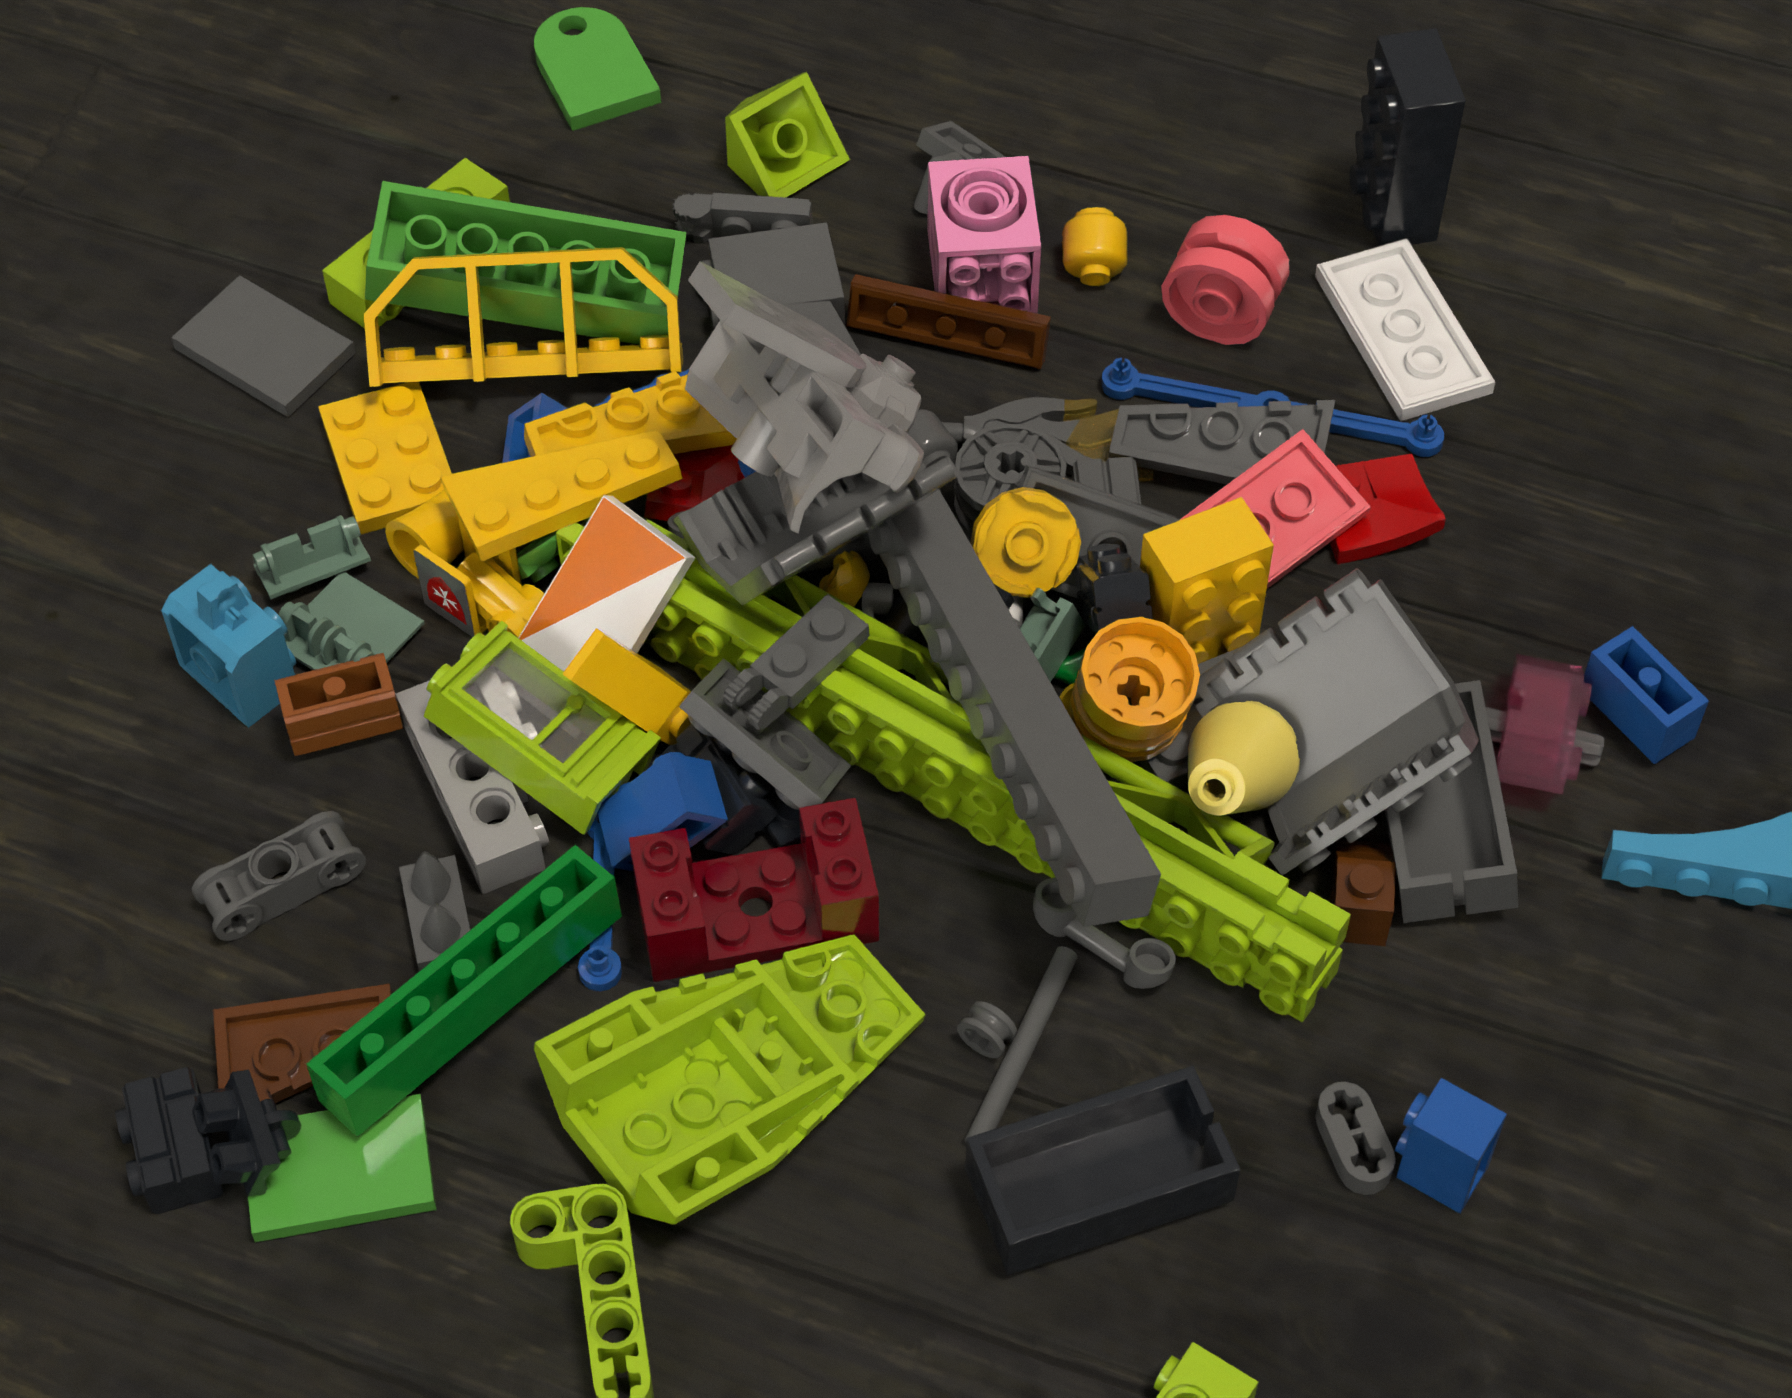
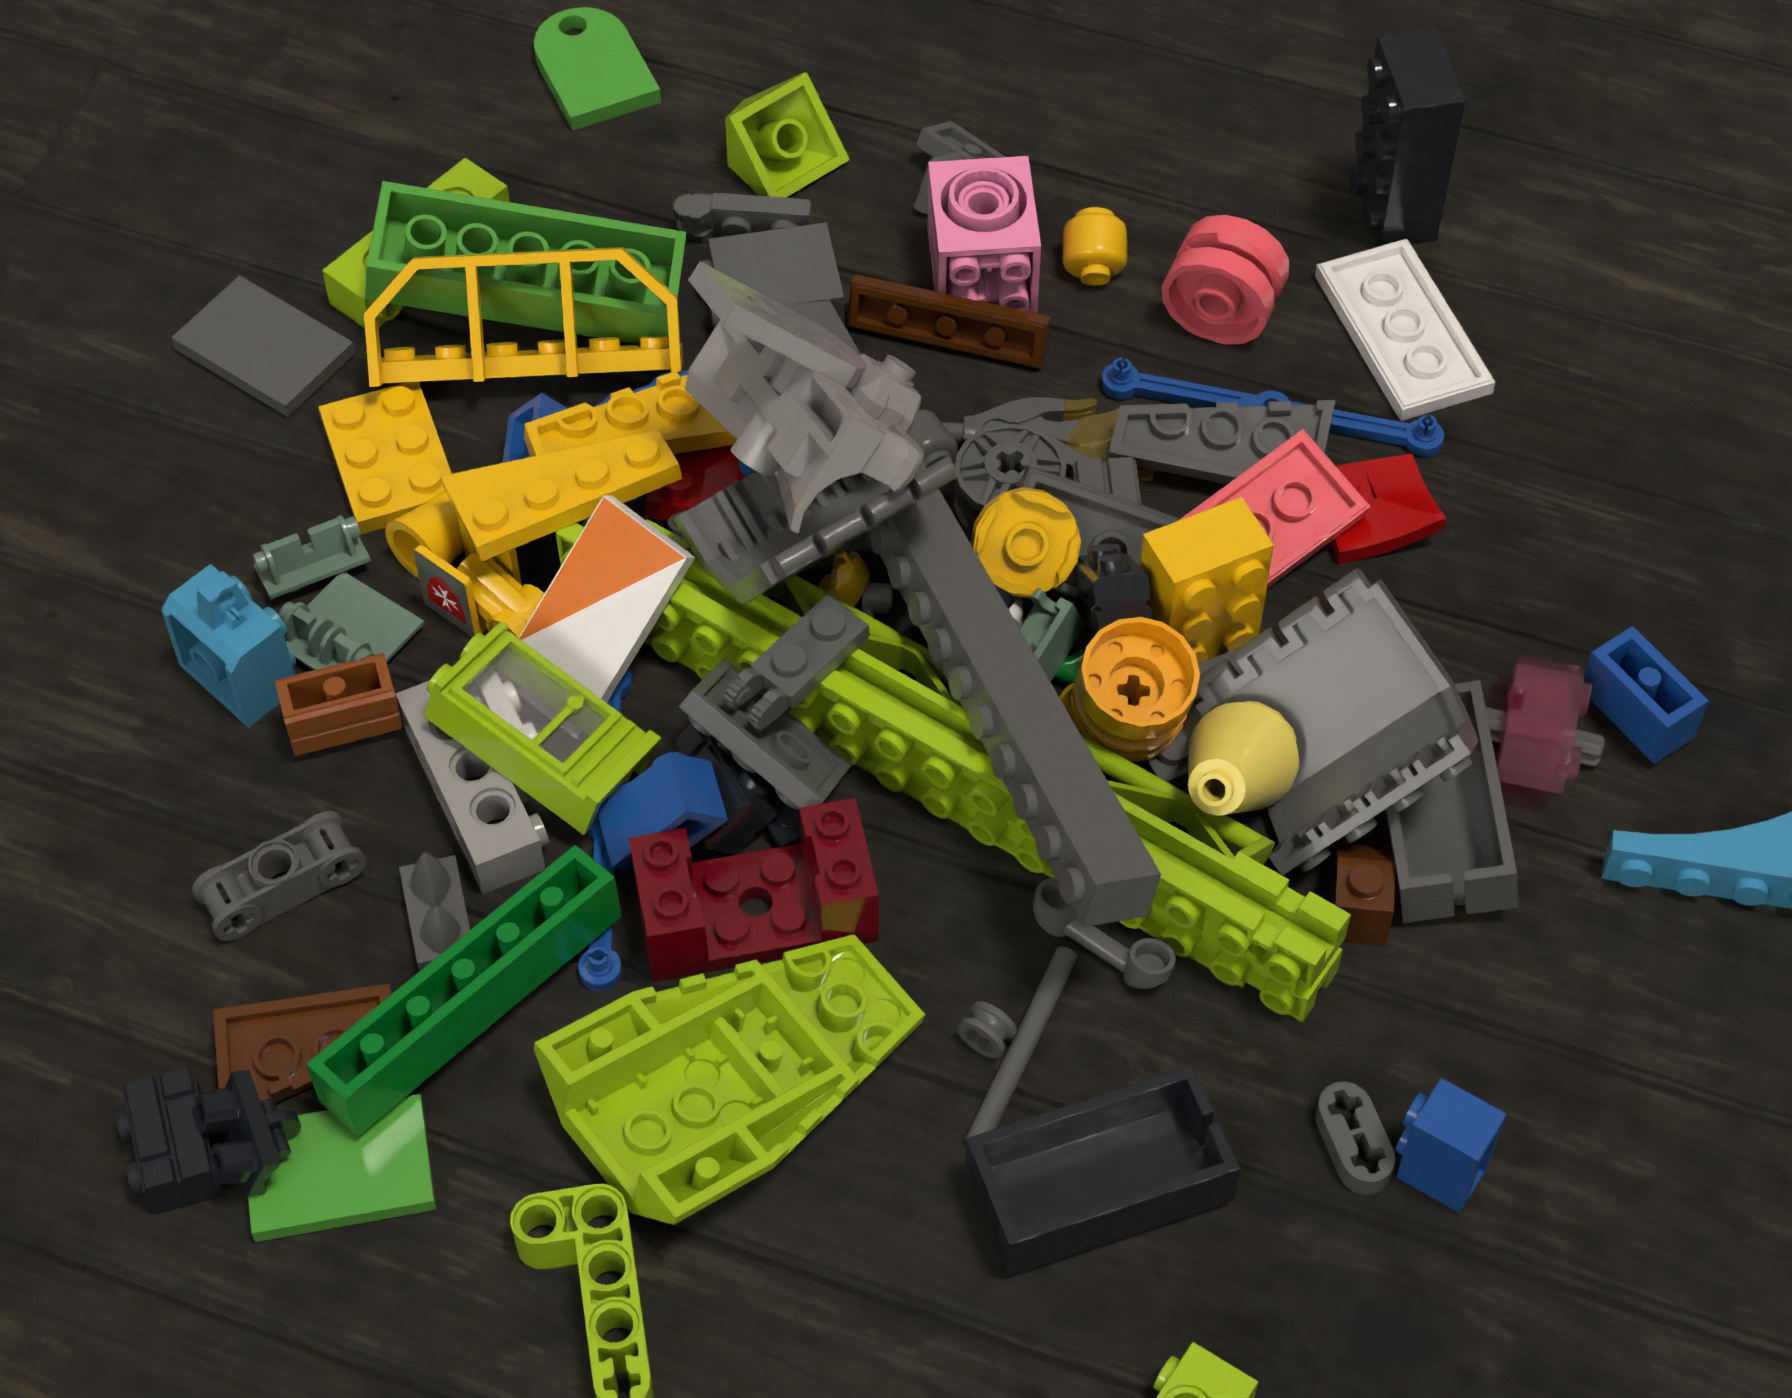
(538, 558): bright green plate -> none
(630, 686): yellow slope -> none

